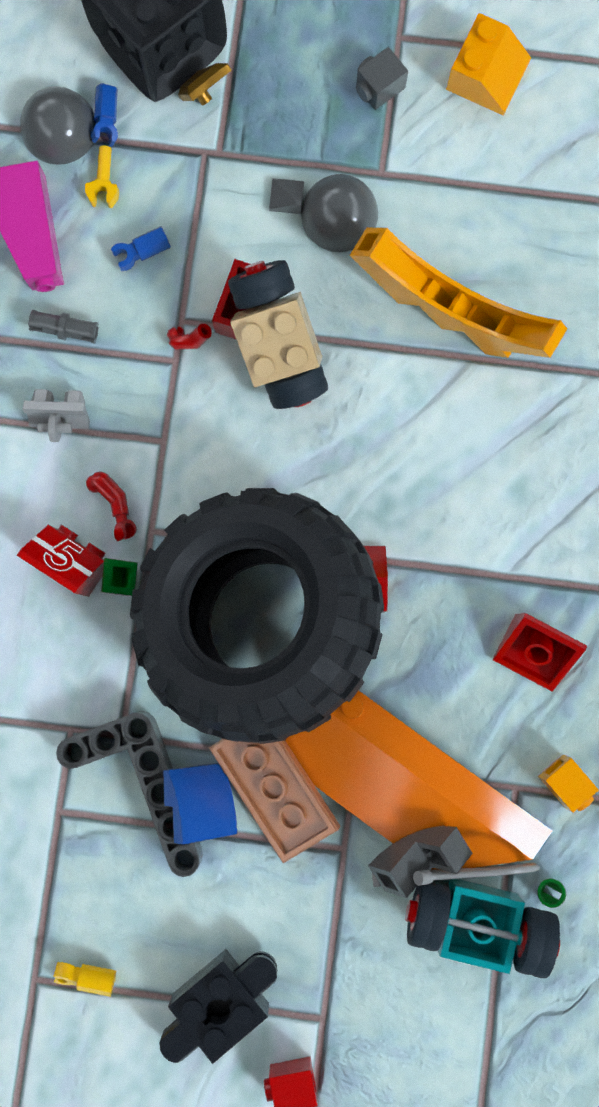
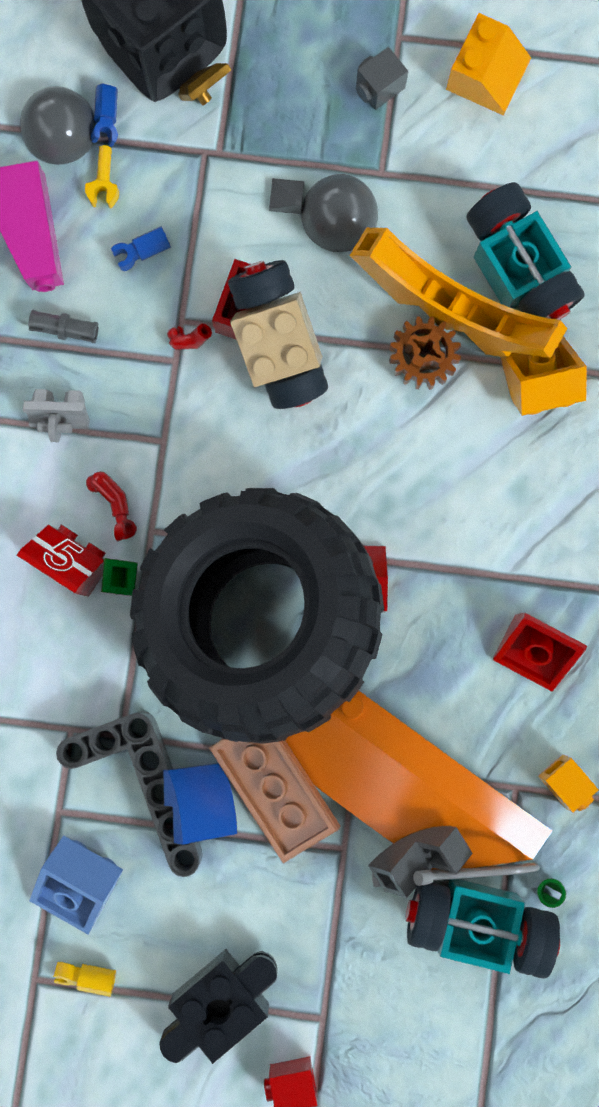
(75, 884): none -> medium blue slope
(434, 360): none -> dark orange gear
(522, 255): none -> brick
(545, 382): none -> light orange slope

